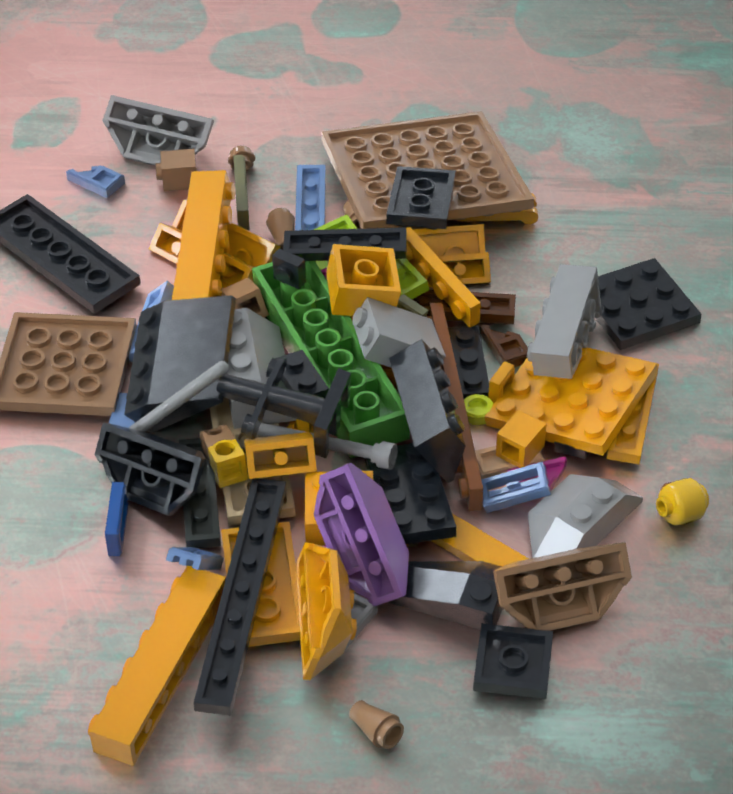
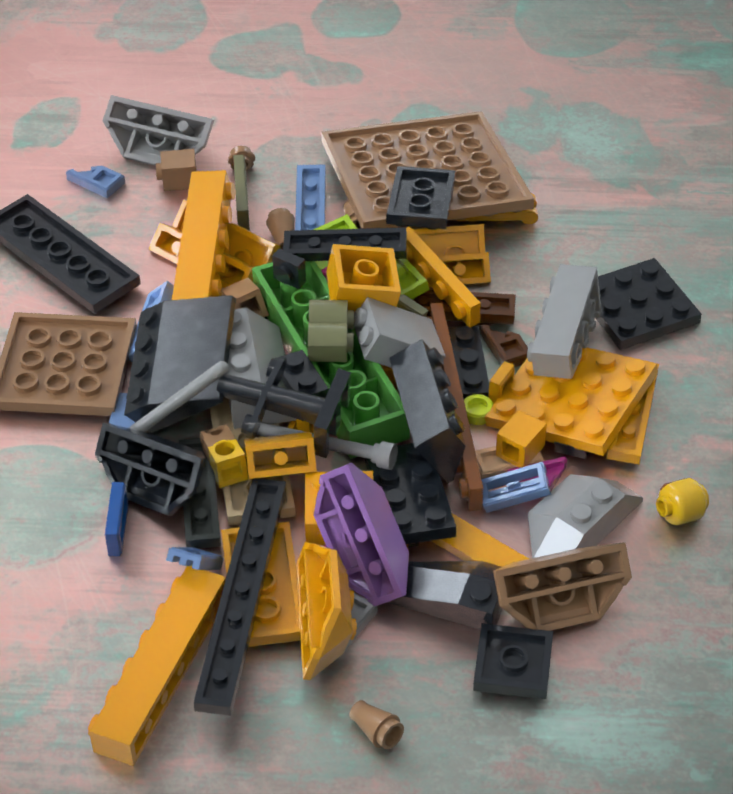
(328, 330): none -> olive brick

